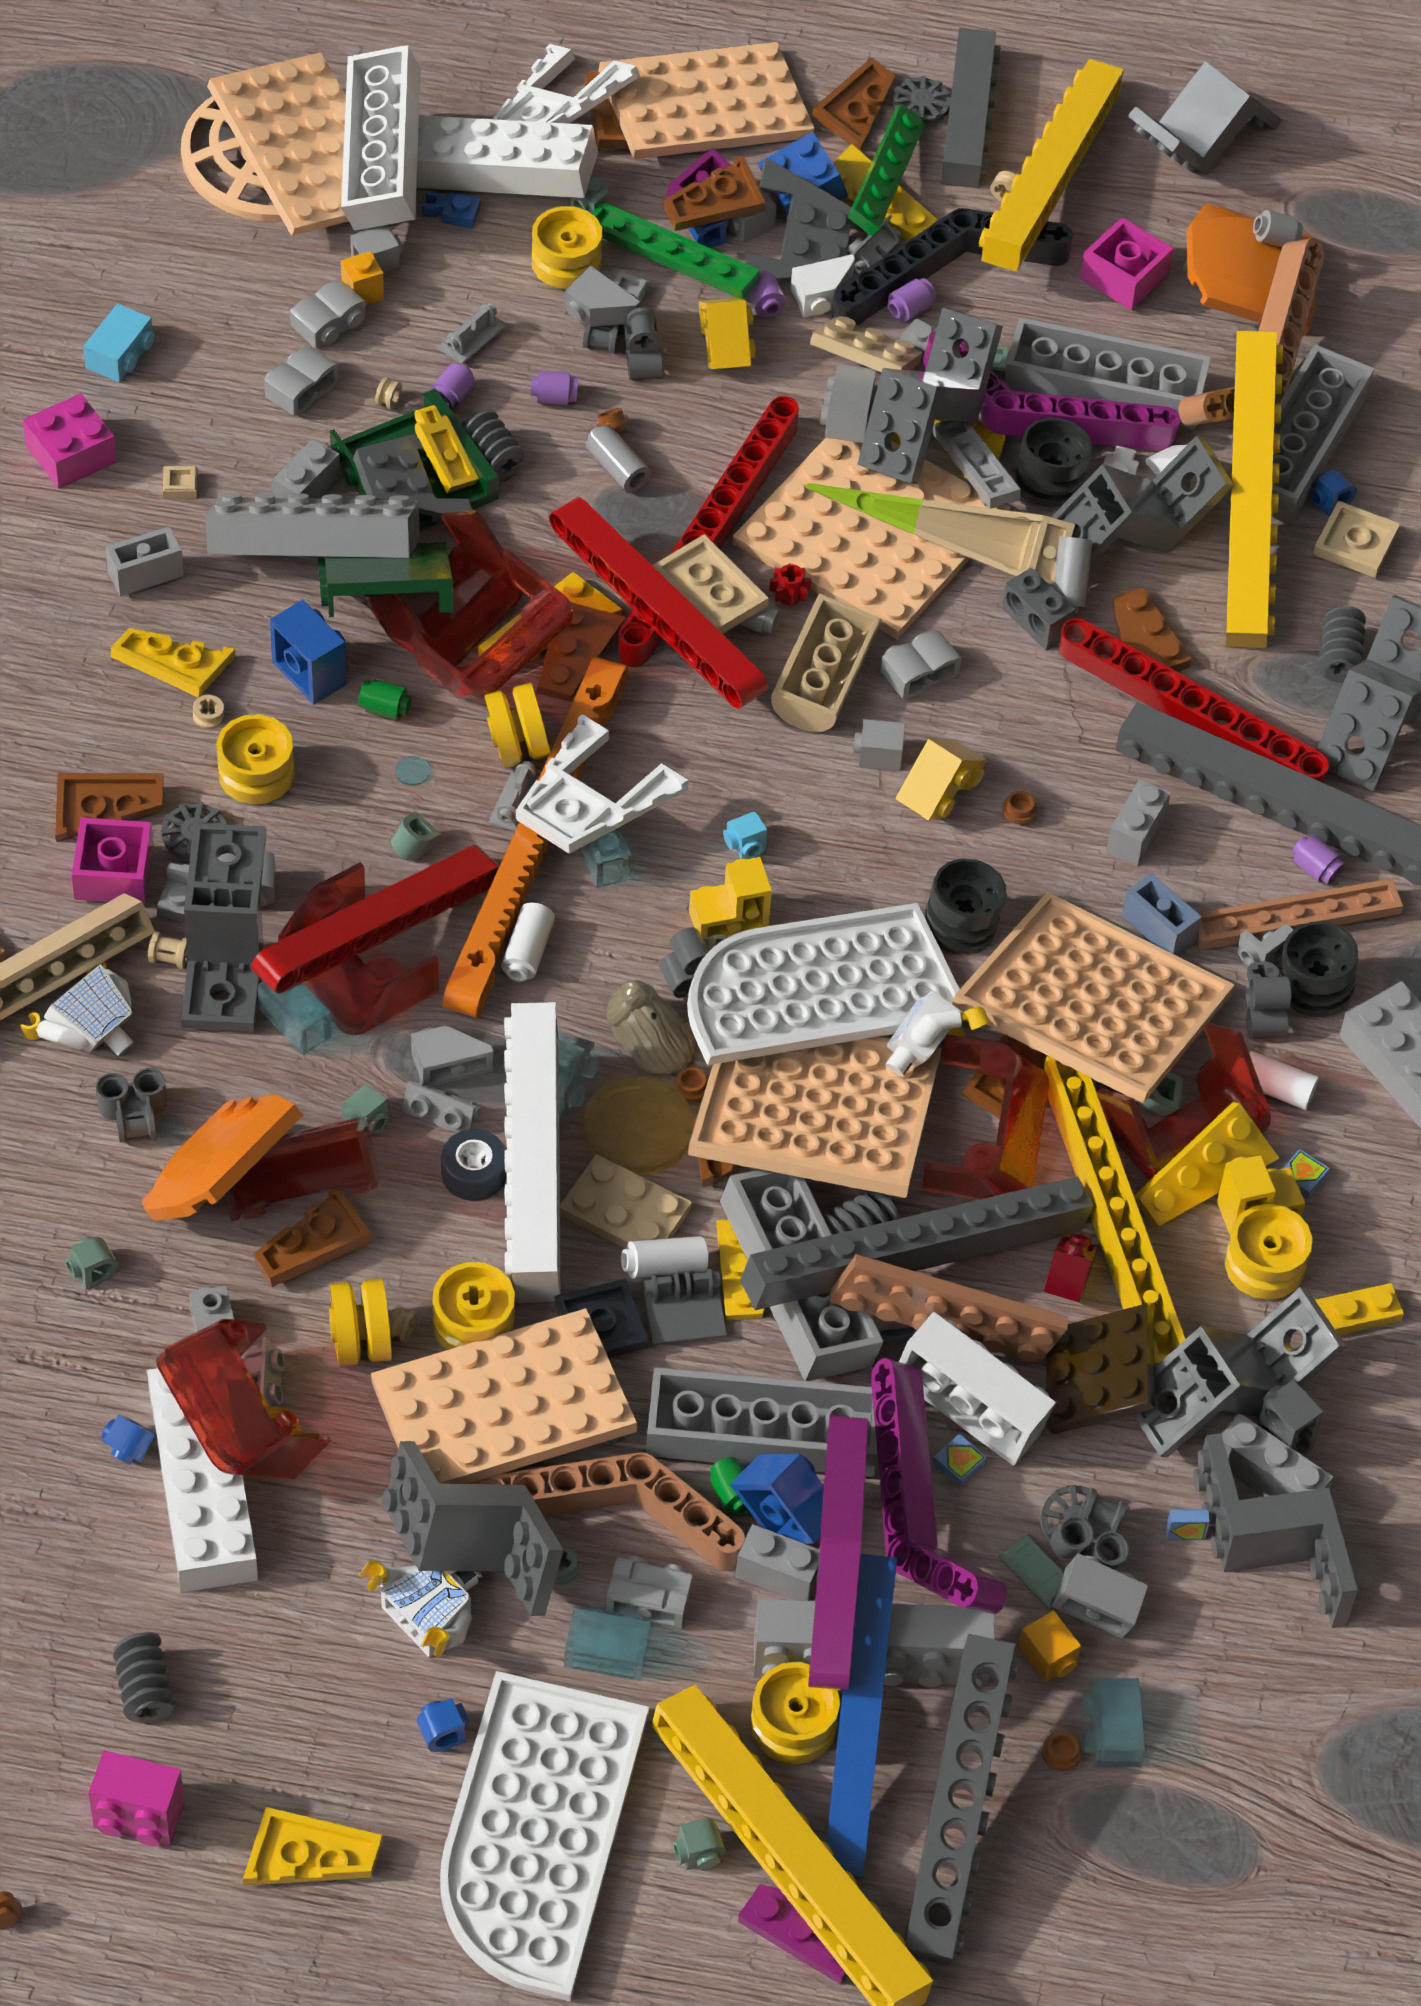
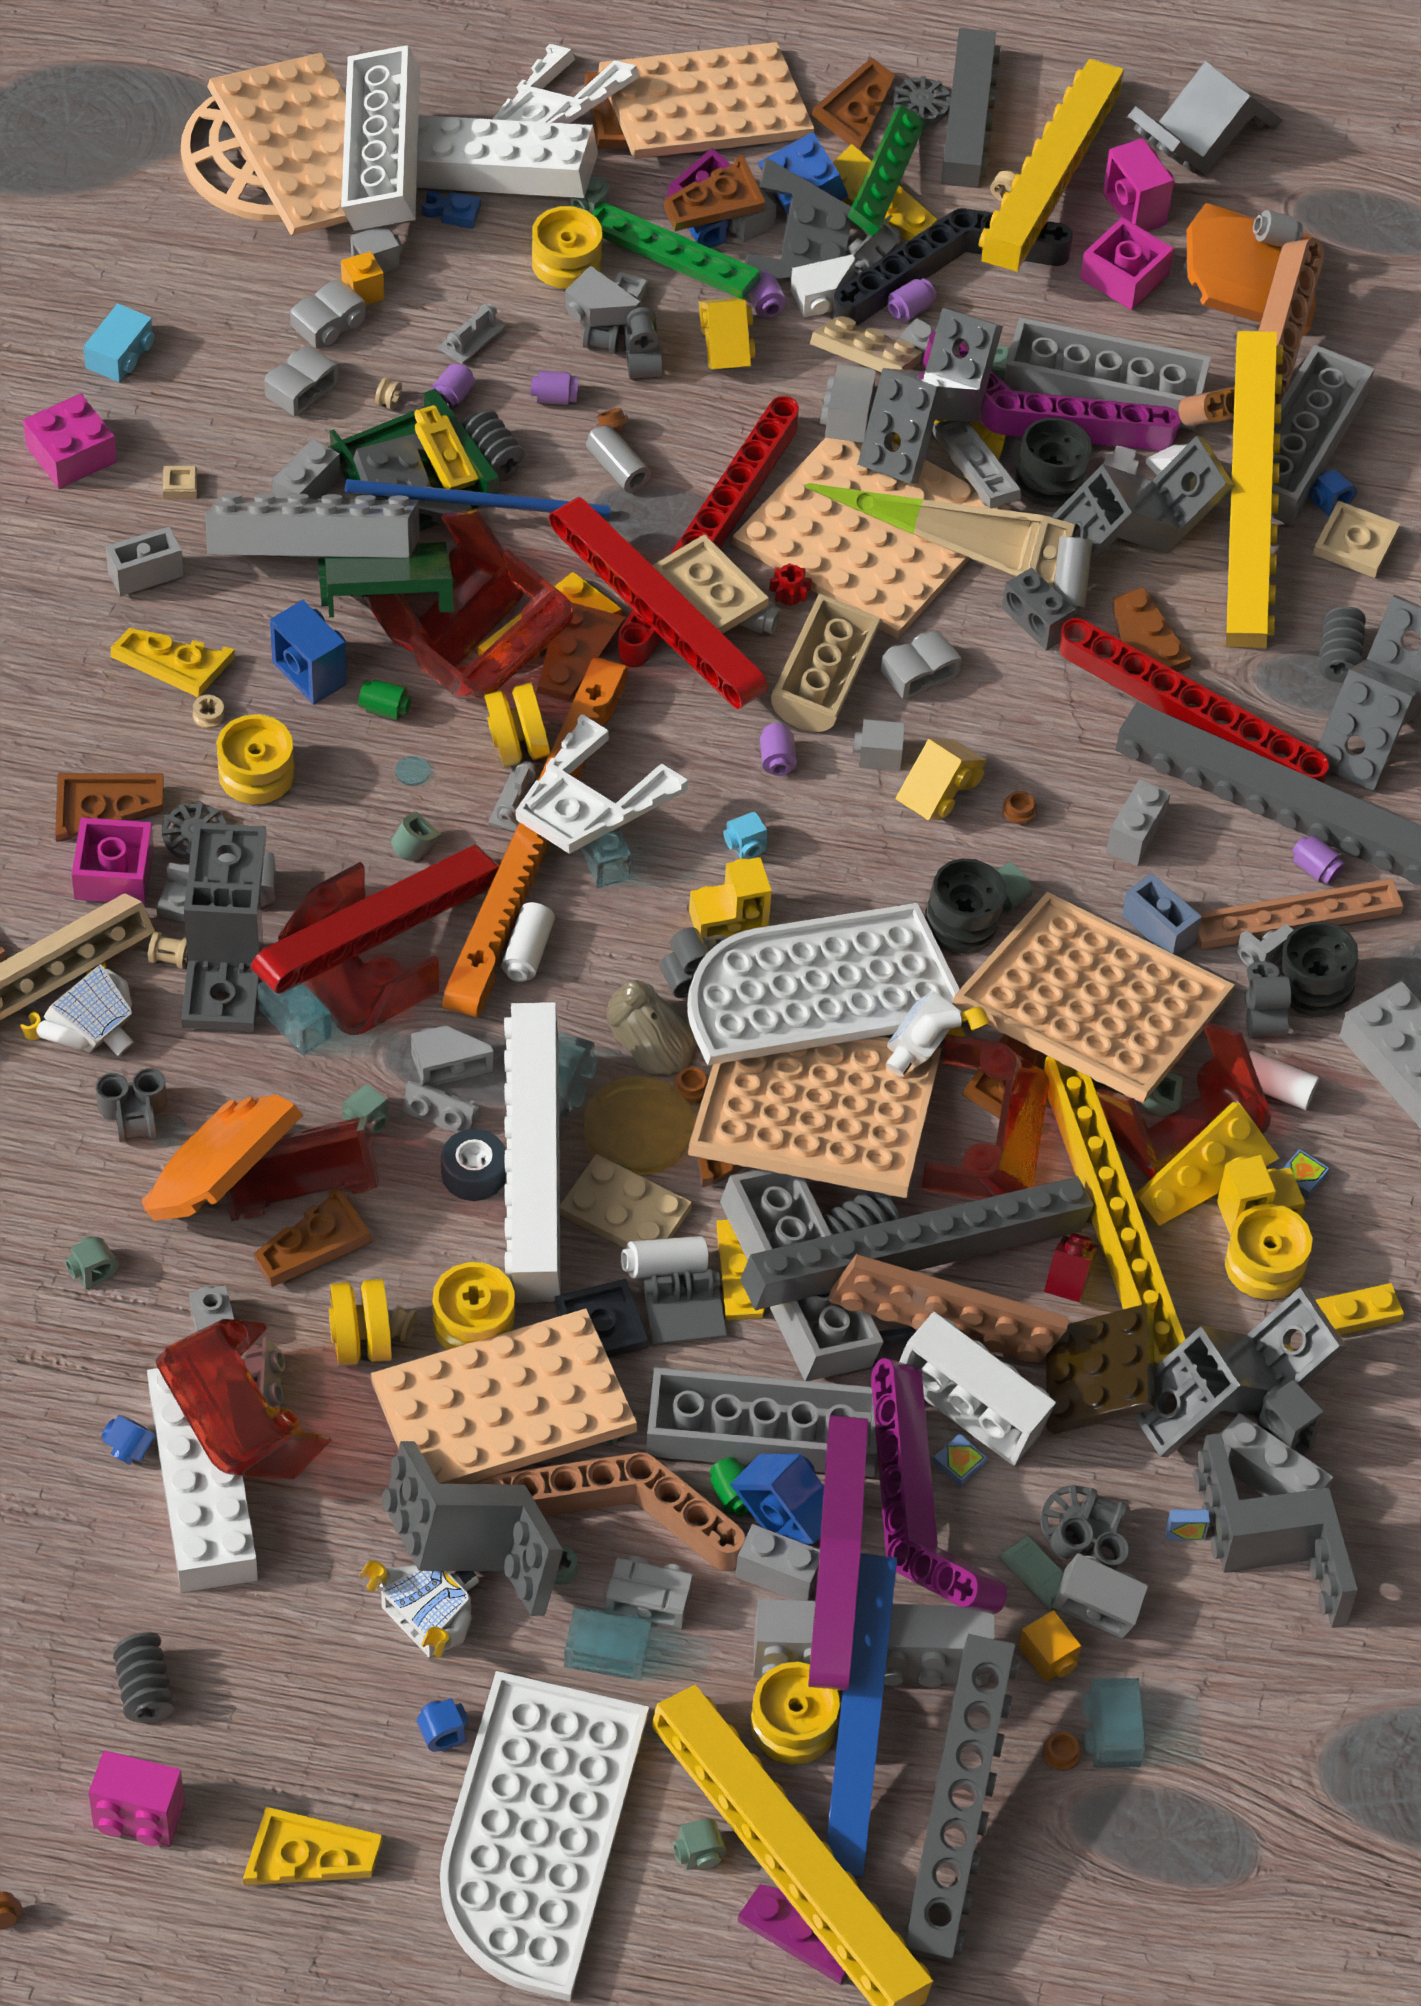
(463, 497): none -> blue piece
(778, 749): none -> medium lavender brick
(1017, 885): none -> sand green plate
(1138, 185): none -> dark pink brick

